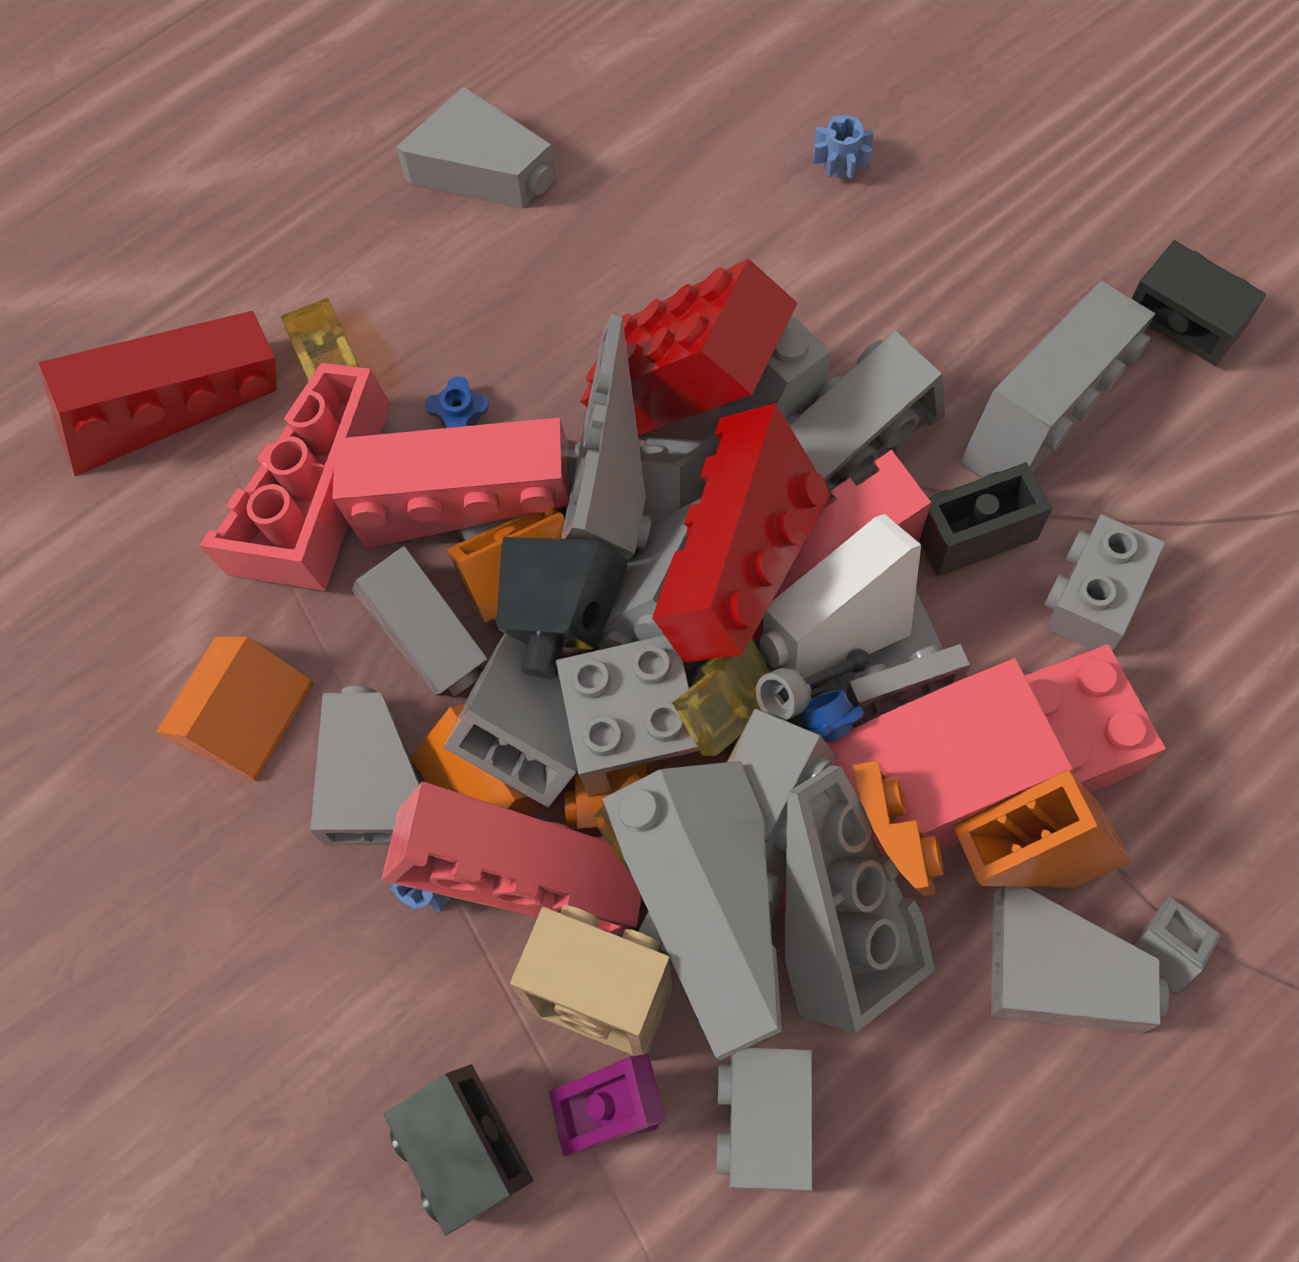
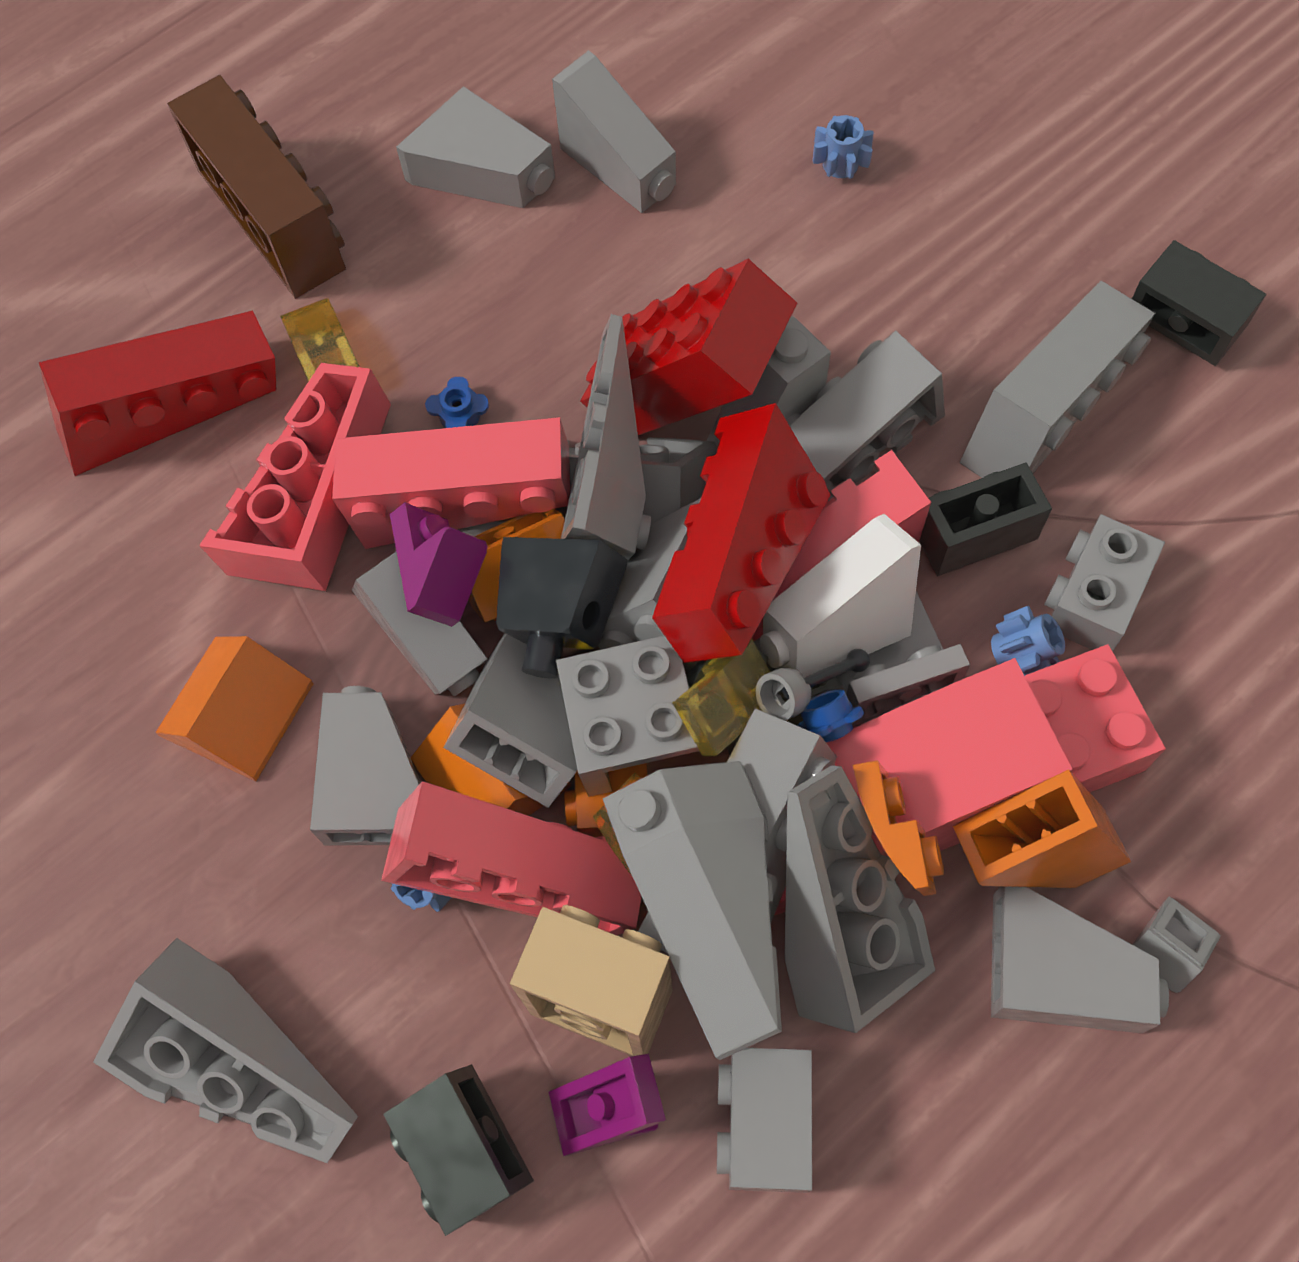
(207, 1042): none -> light grey wedge
(260, 185): none -> reddish brown brick
(435, 563): none -> magenta slope
(611, 134): none -> light grey slope
(1029, 639): none -> medium blue gear

